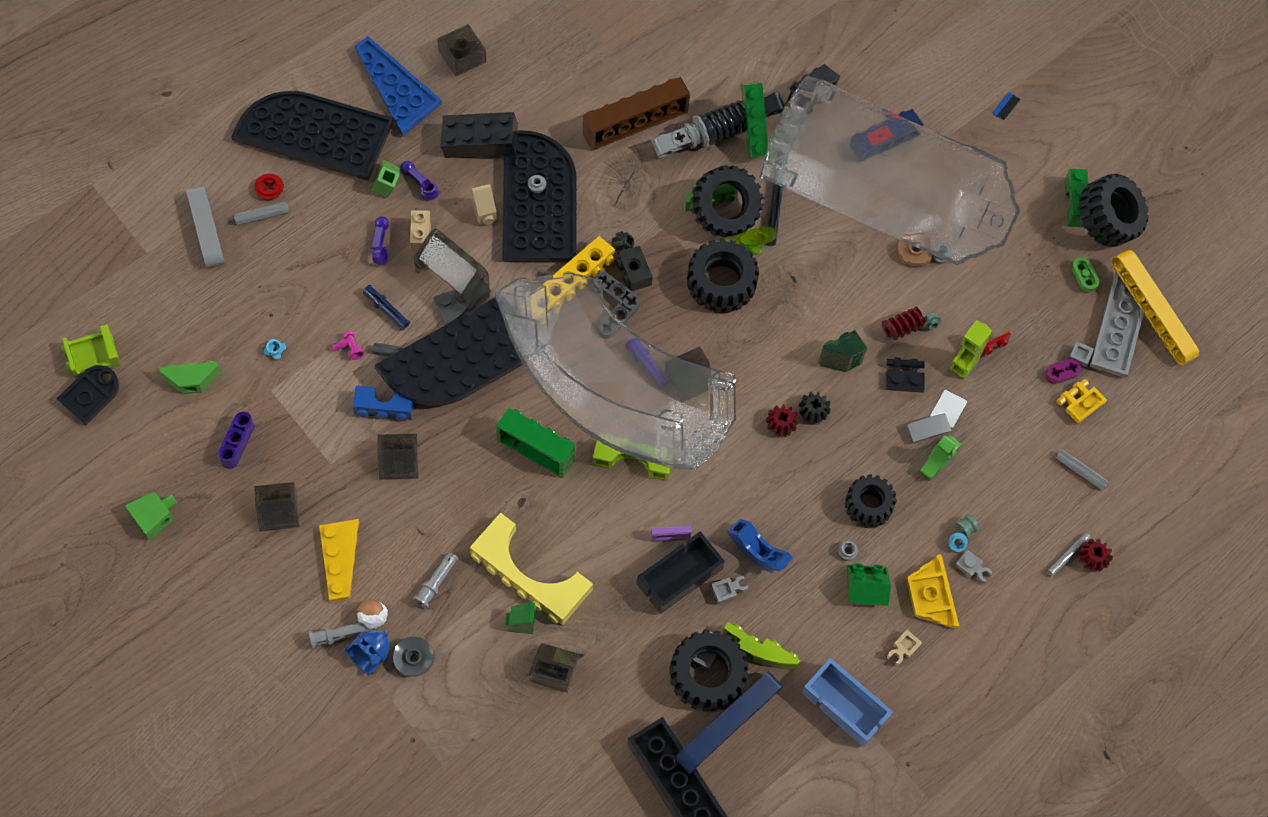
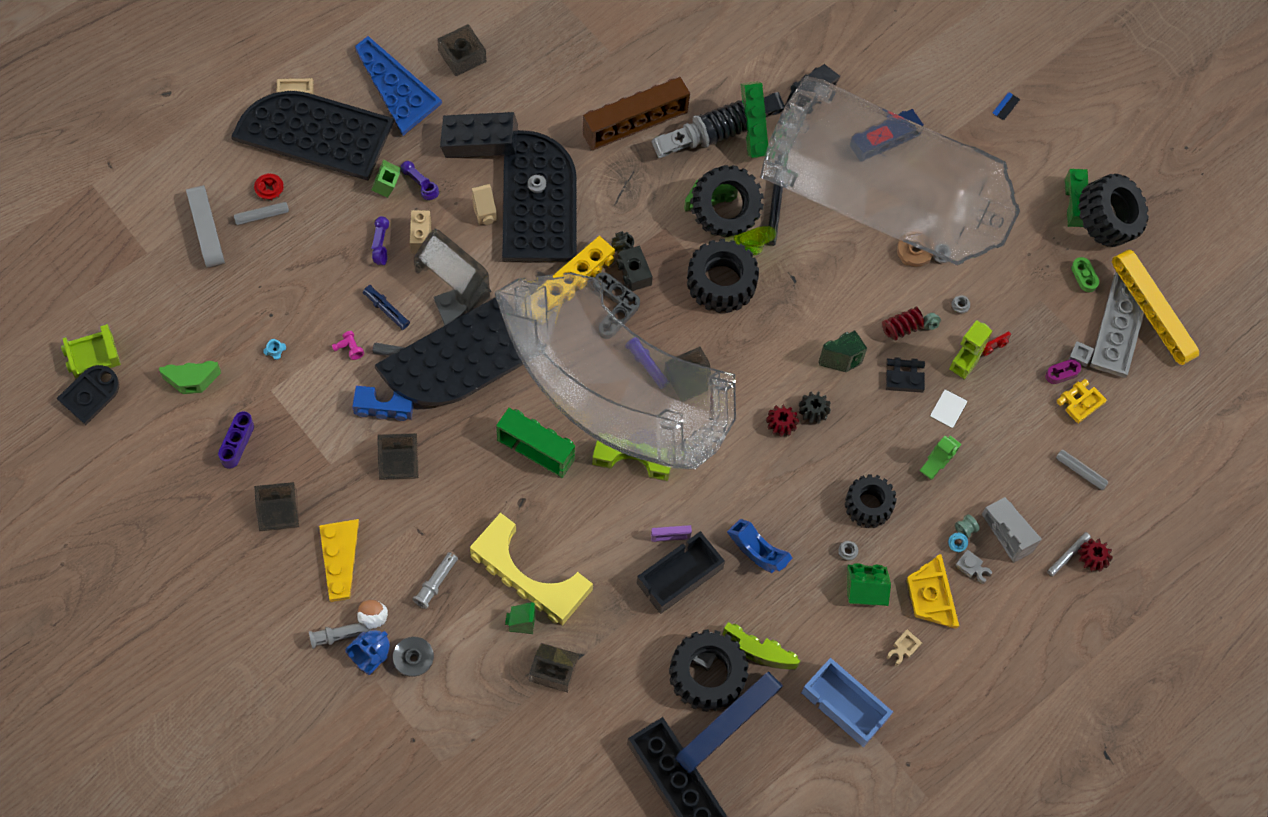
(151, 513): bright green torso -> none
(302, 85): none -> tan tile
(726, 590): light grey plate -> none
(929, 427): light grey slope -> none
(960, 300): none -> light grey plate
(1011, 529): none -> light grey wedge

